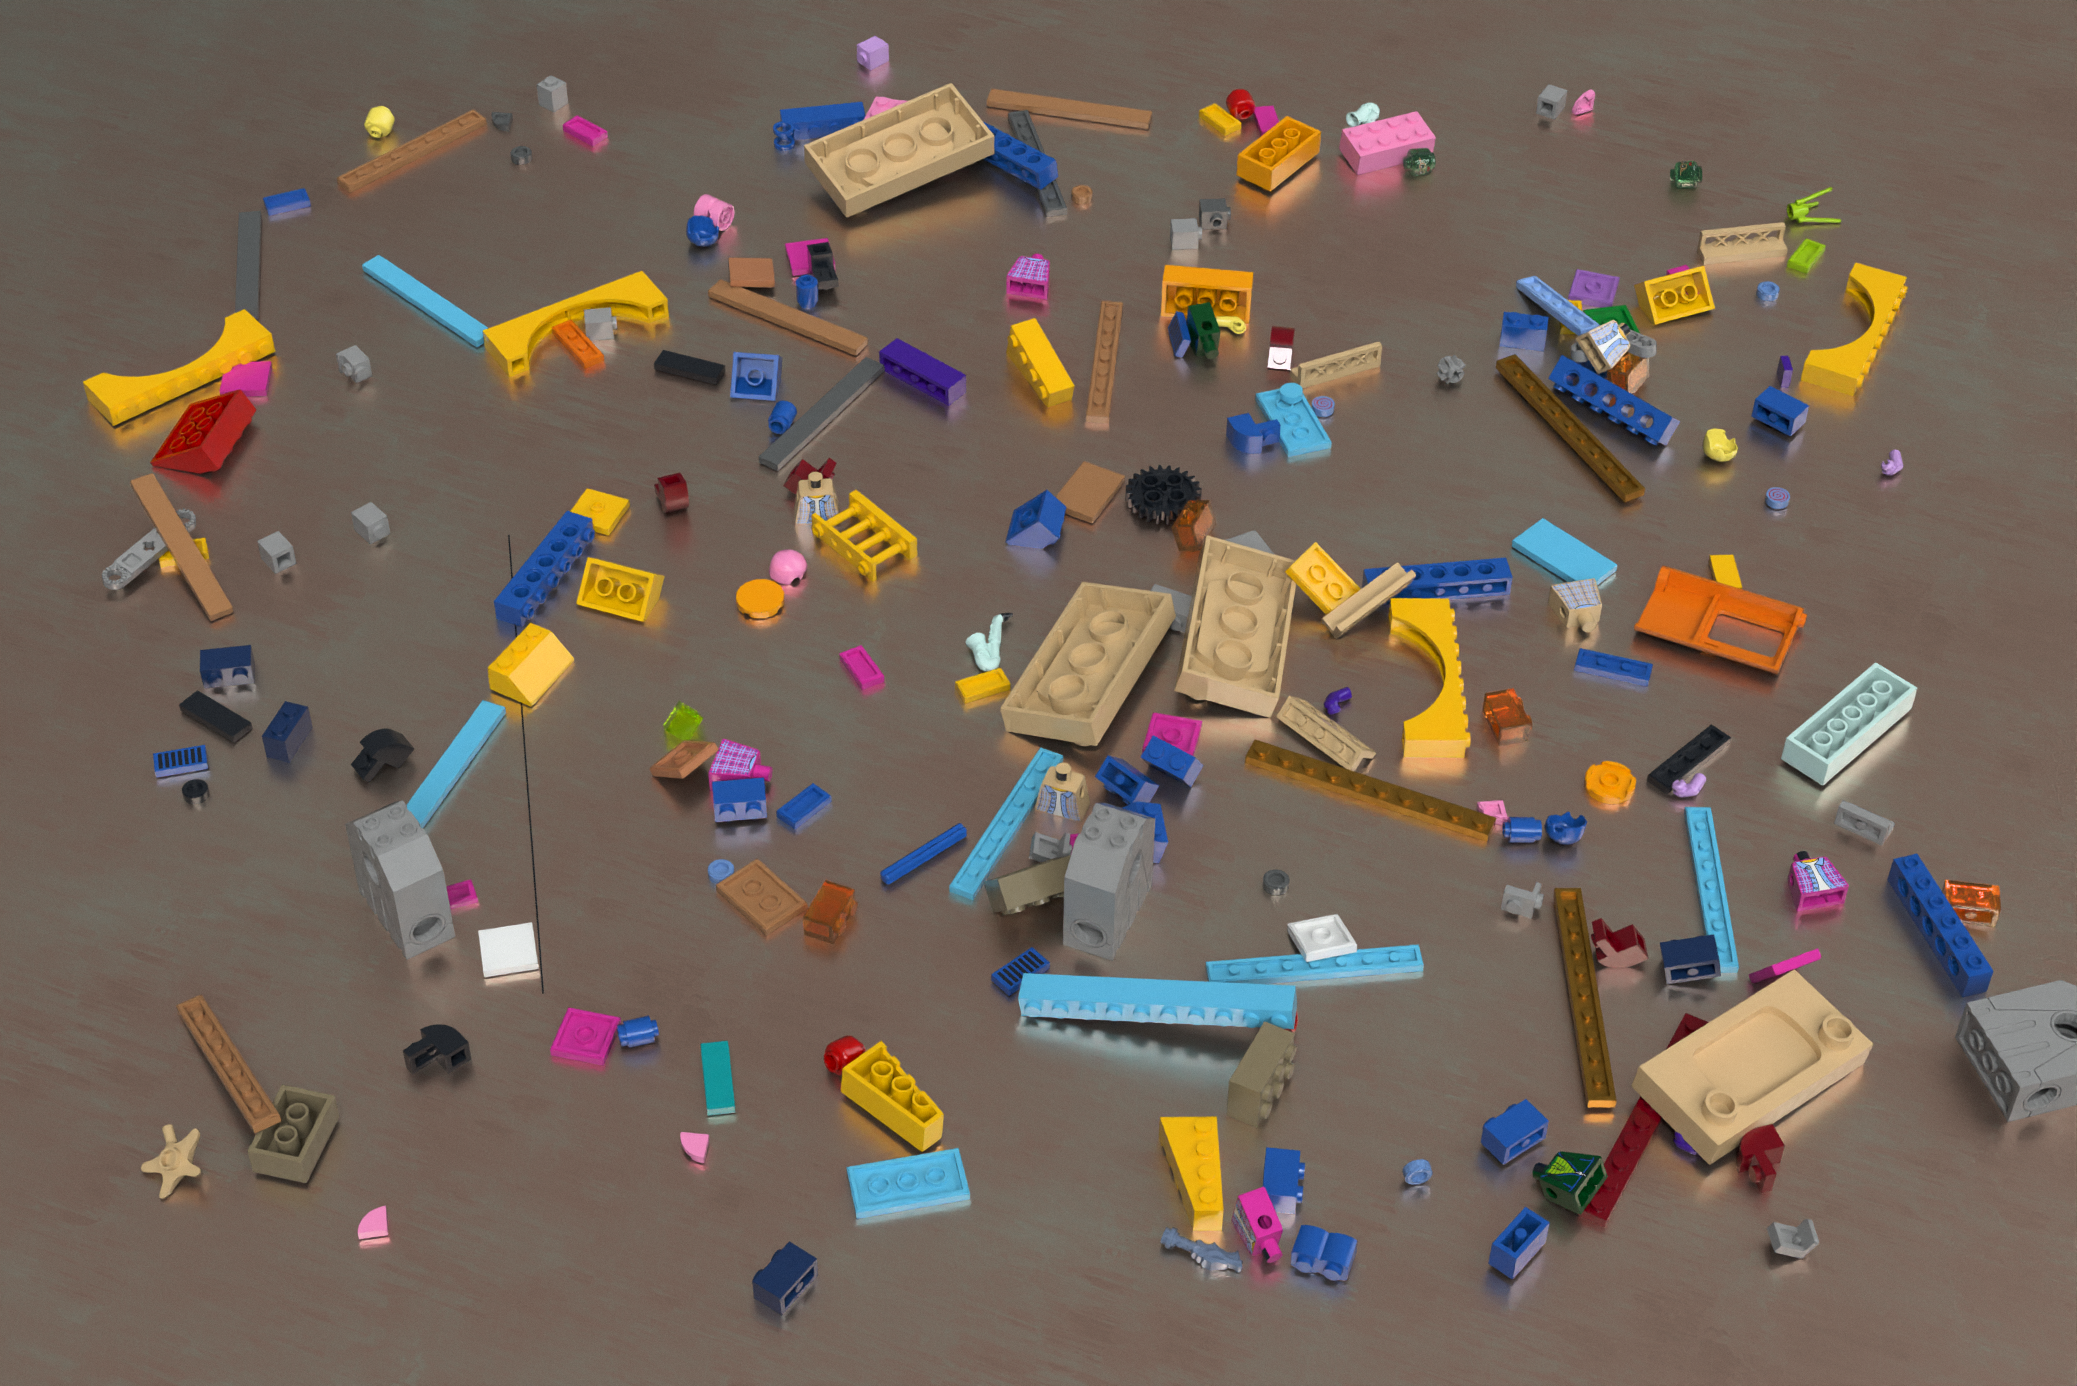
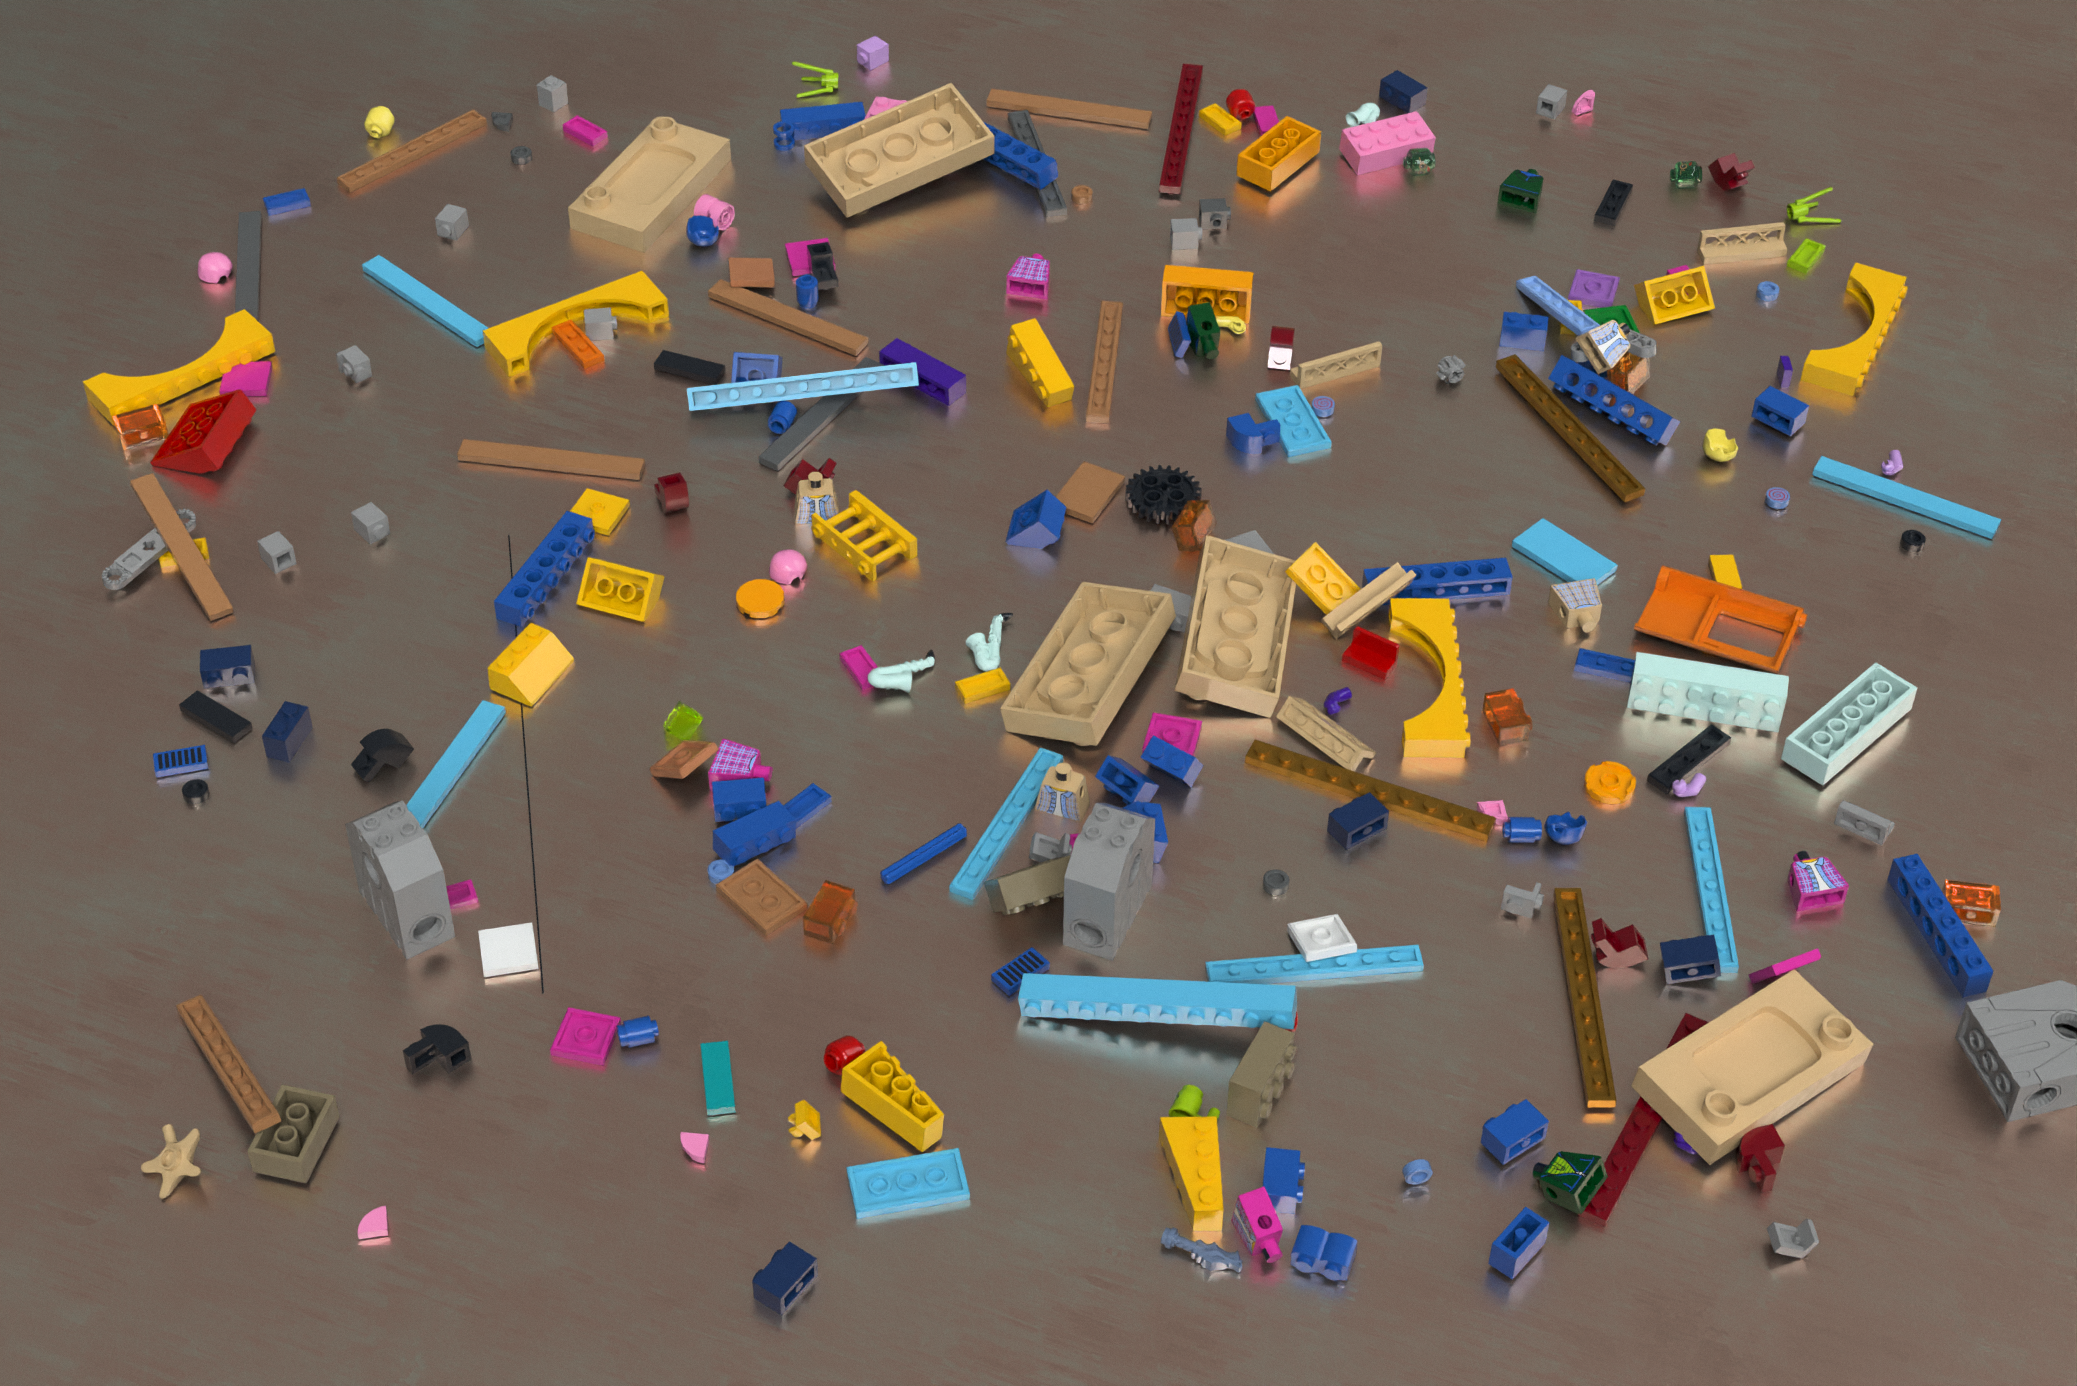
(140, 426): none -> clear orange brick
(214, 266): none -> bright pink hair
(452, 222): none -> light grey brick
(551, 459): none -> medium nougat tile
(649, 184): none -> tan piece
(754, 834): none -> blue brick
(802, 386): none -> medium azure brick
(805, 1120): none -> yellow tile
(828, 80): none -> lime plant
(899, 675): none -> light aqua piece
(1181, 129): none -> dark red plate
(1189, 1103): none -> lime piece
(1291, 393): medium azure tile -> none
(1357, 821): none -> dark blue brick
(1372, 653): none -> red panel
(1403, 92): none -> dark blue brick
(1521, 190): none -> dark green torso
(1613, 202): none -> black tile
(1708, 692): none -> light aqua brick
(1729, 173): none -> dark red brick
(1907, 497): none -> medium azure tile
(1912, 540): none -> black tile

